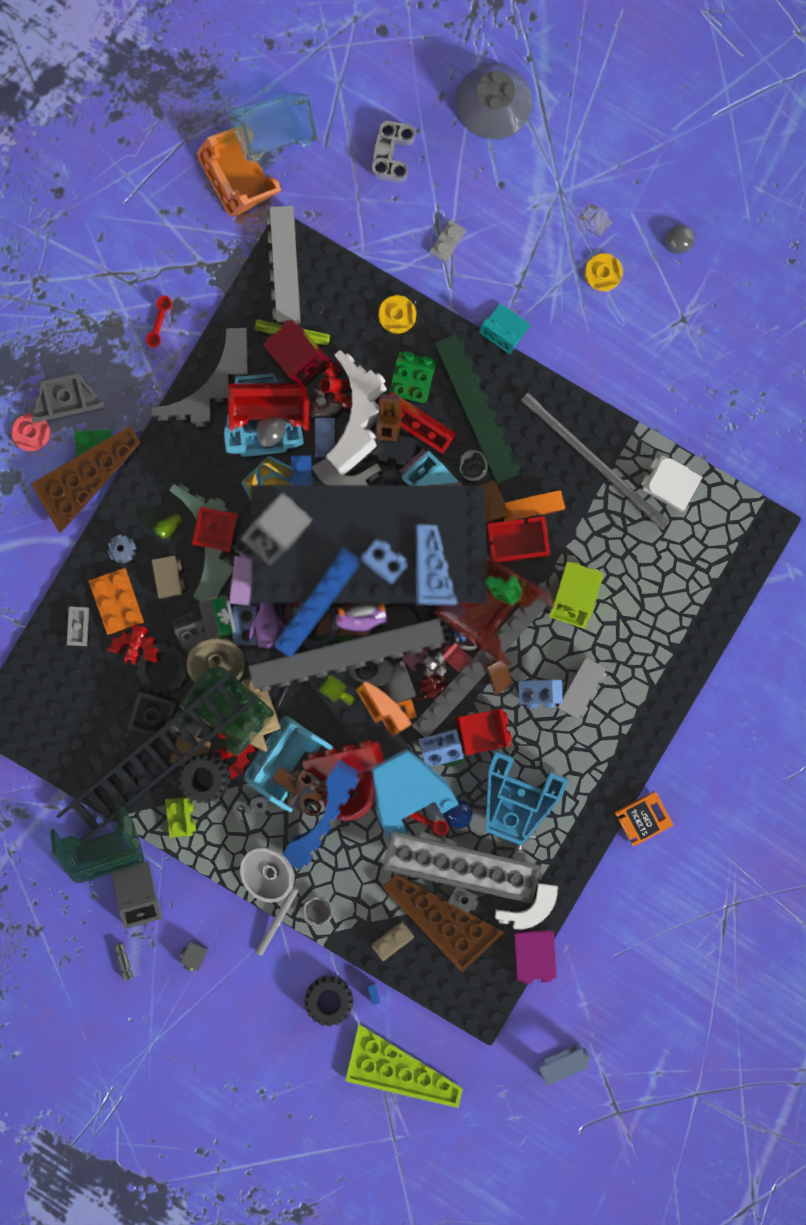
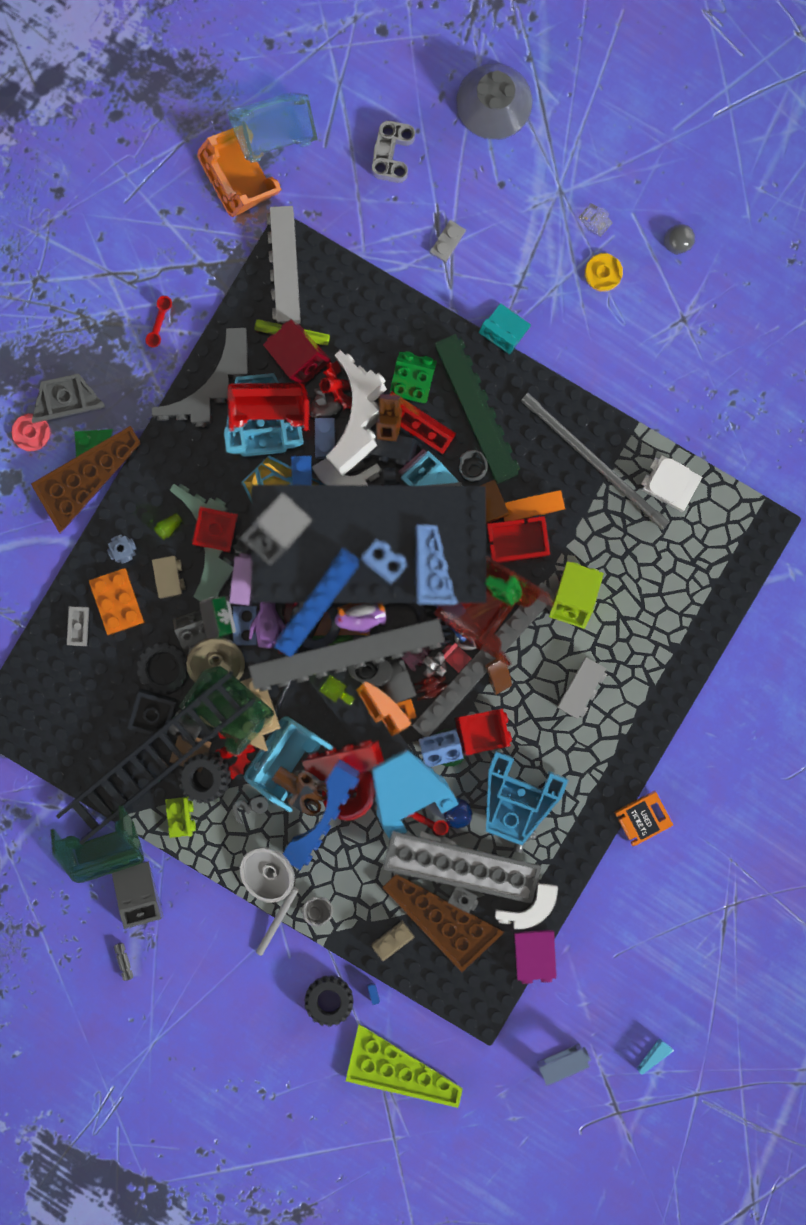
(136, 642): red animal -> none
(193, 956): dark grey brick -> none
(270, 431): dark grey piece -> none
(397, 314): yellow tile -> none
(540, 693): medium blue brick -> none
(655, 1055): none -> medium azure slope

